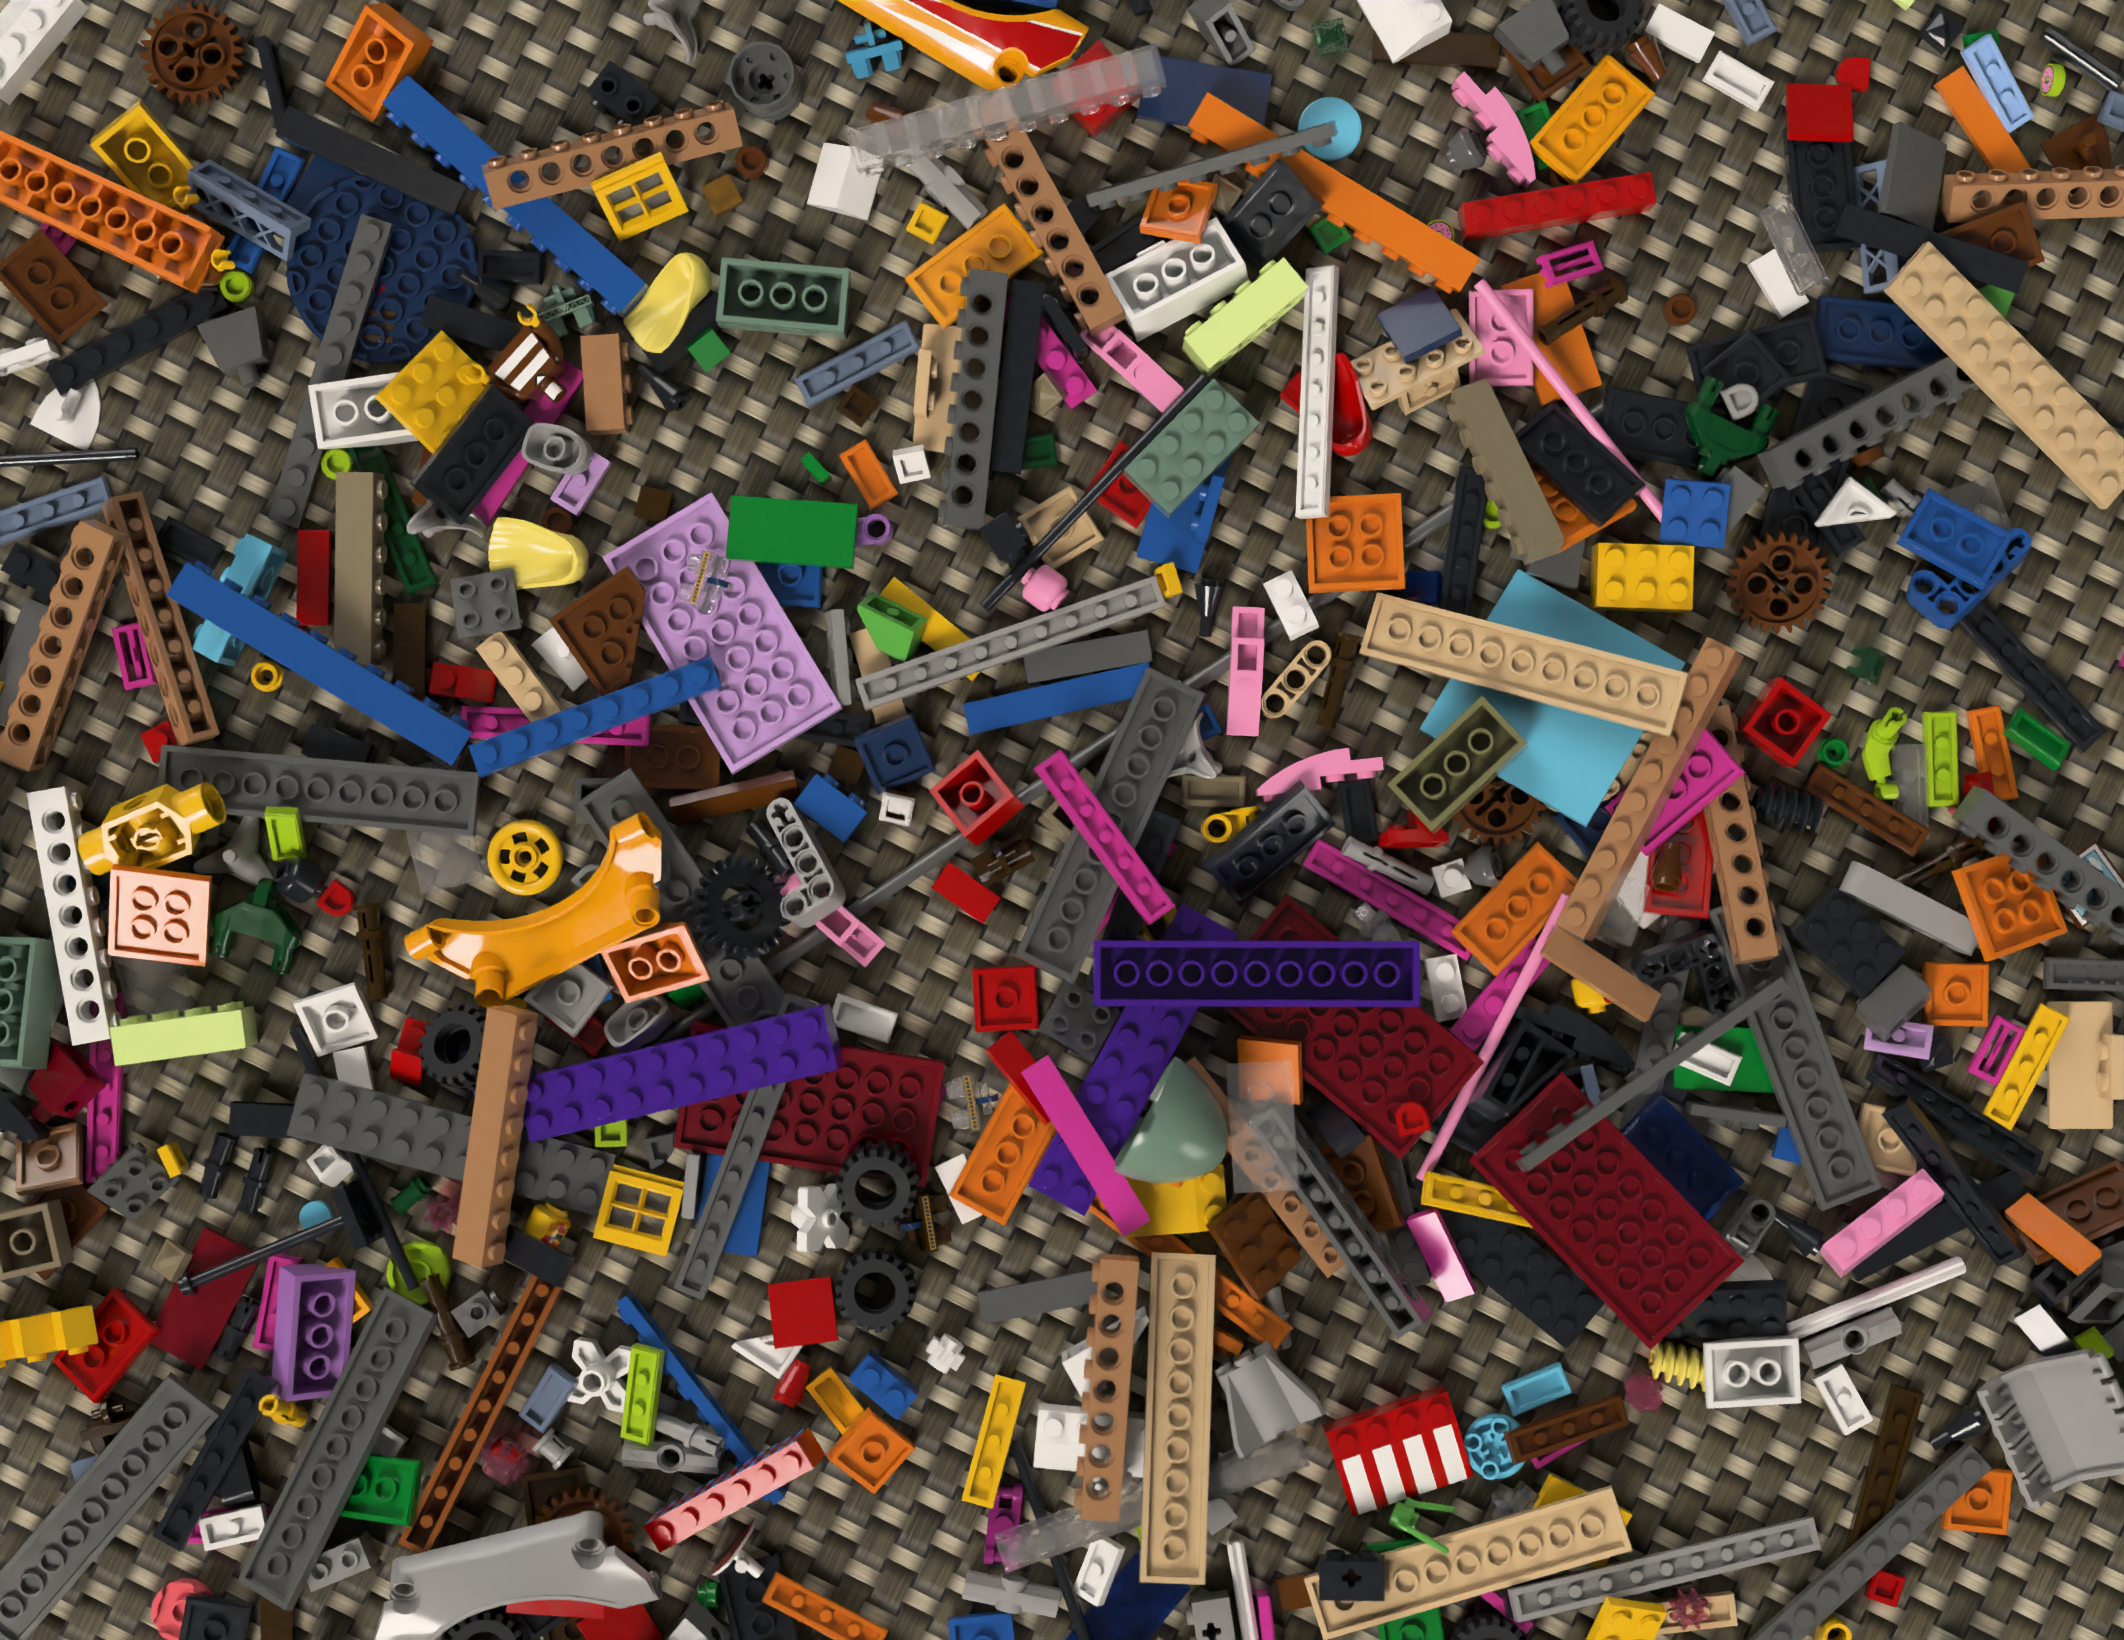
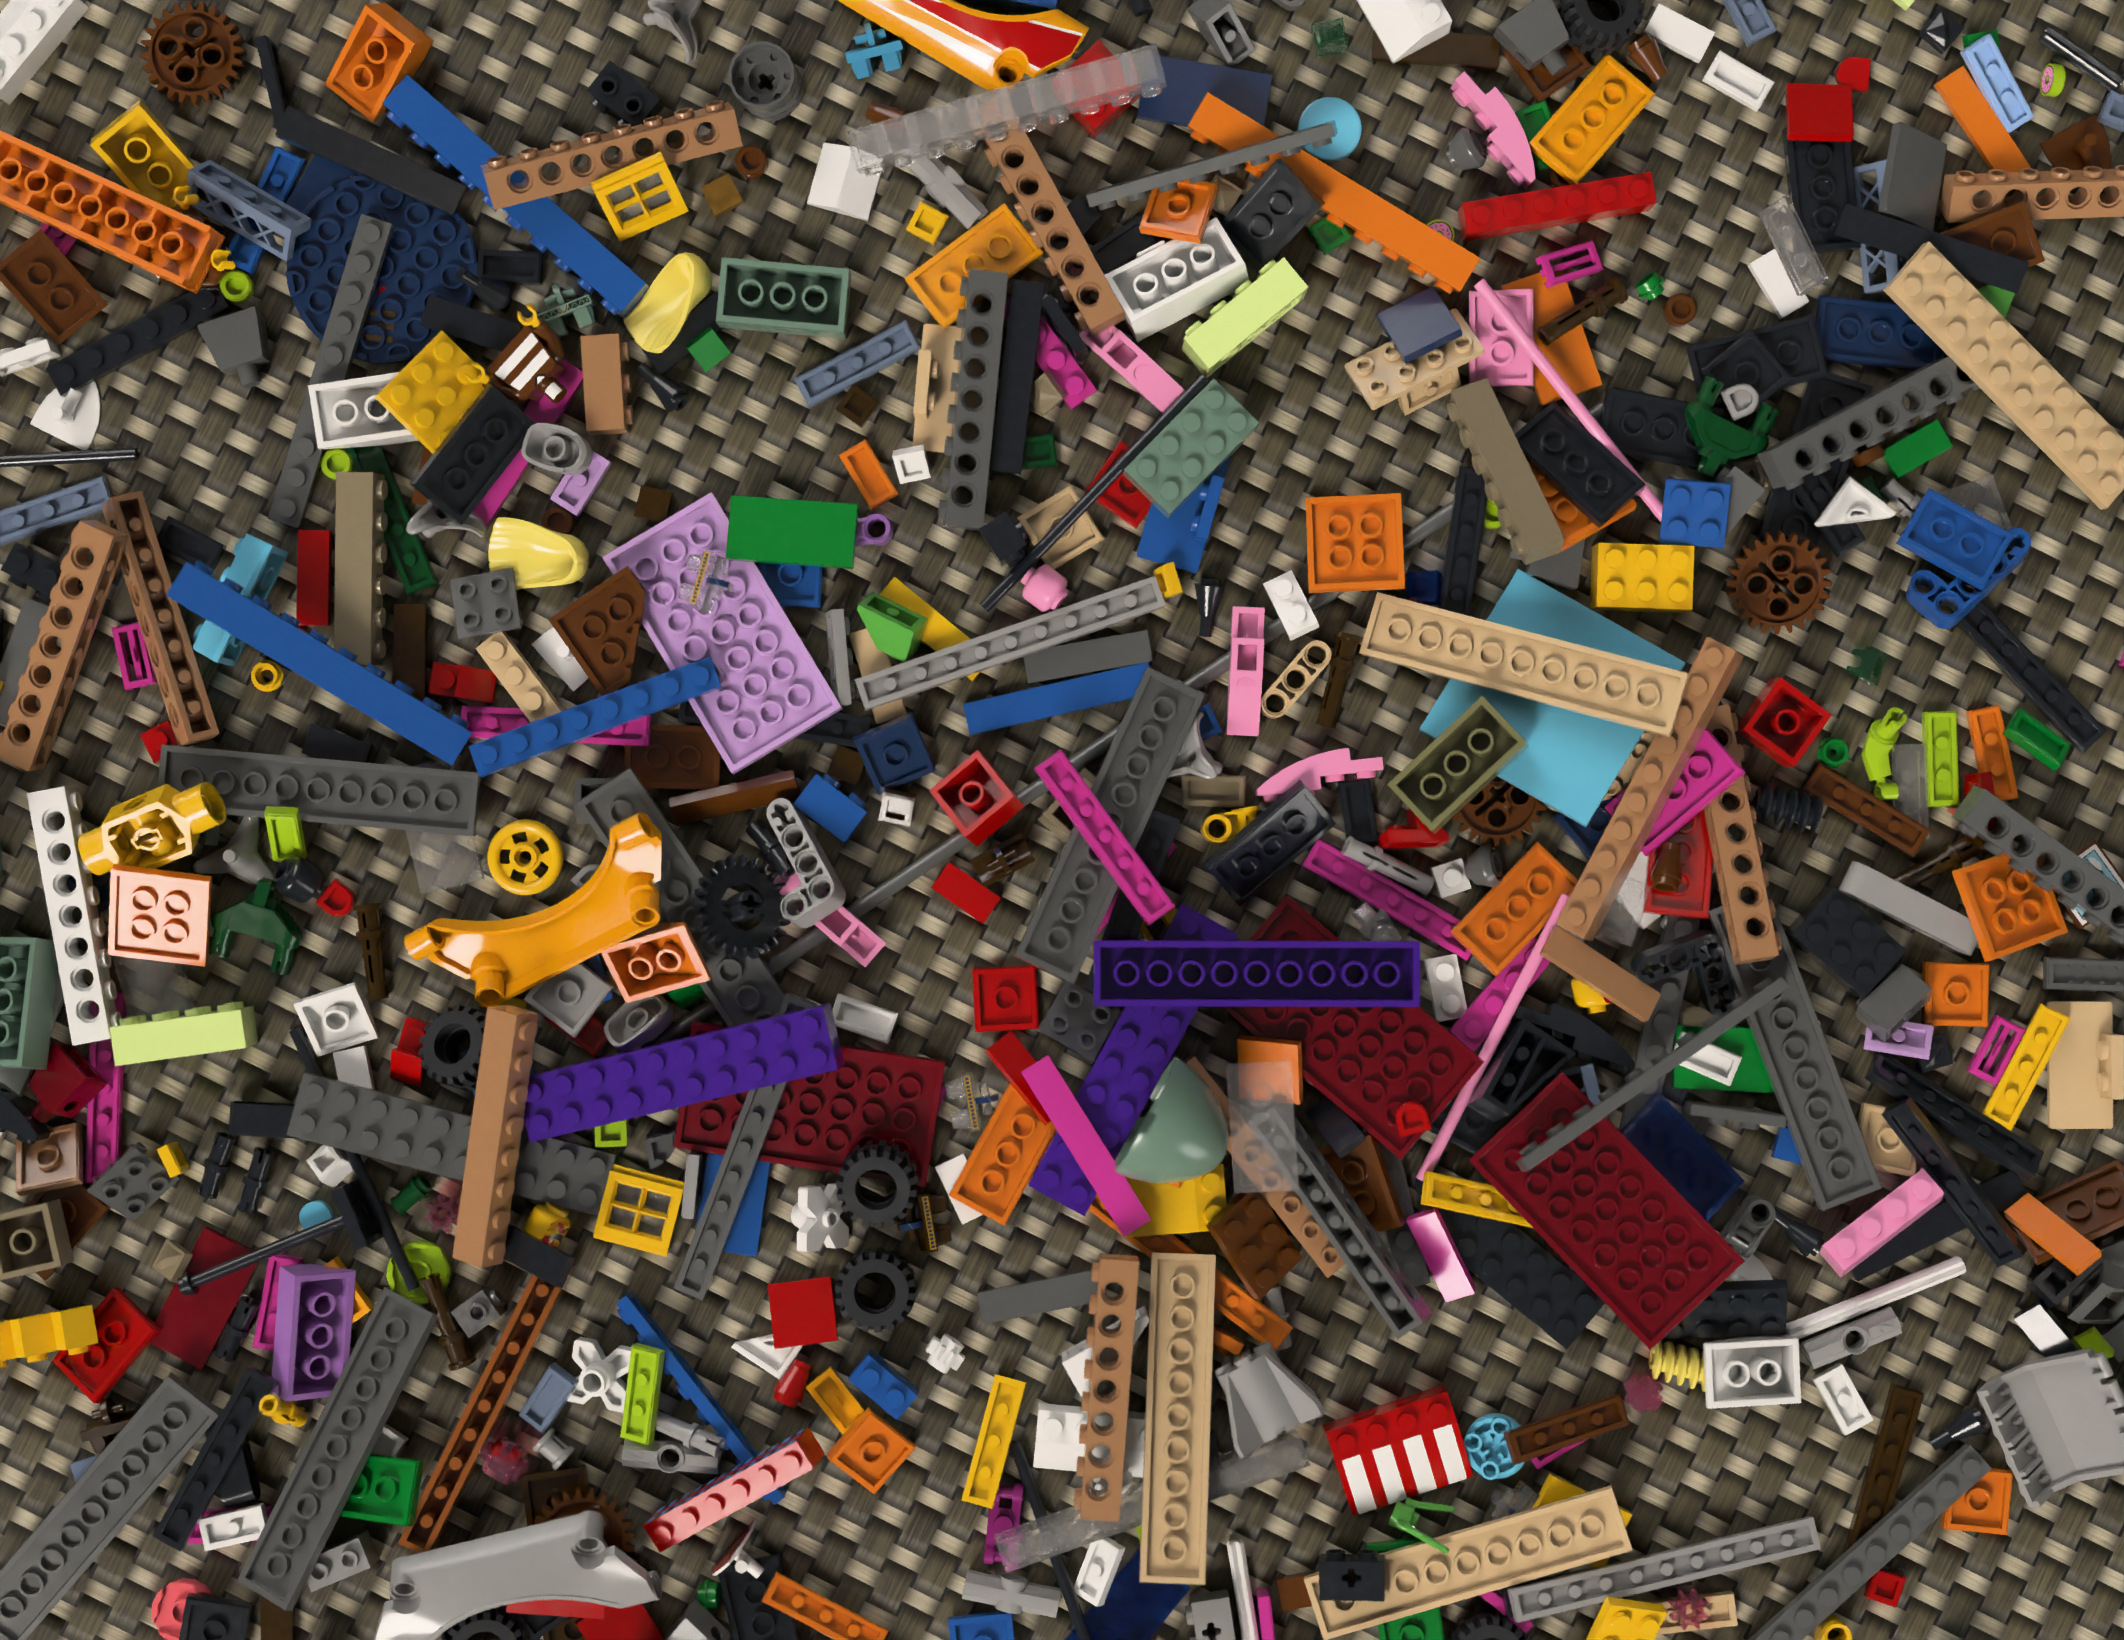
(816, 469): green tile -> none
(1219, 1515): light grey tile -> none
(1317, 392): white tile -> none
(1351, 421): red hair -> none
(1536, 1389): medium azure tile -> none
(1650, 286): none -> green plate
(1916, 449): none -> green tile

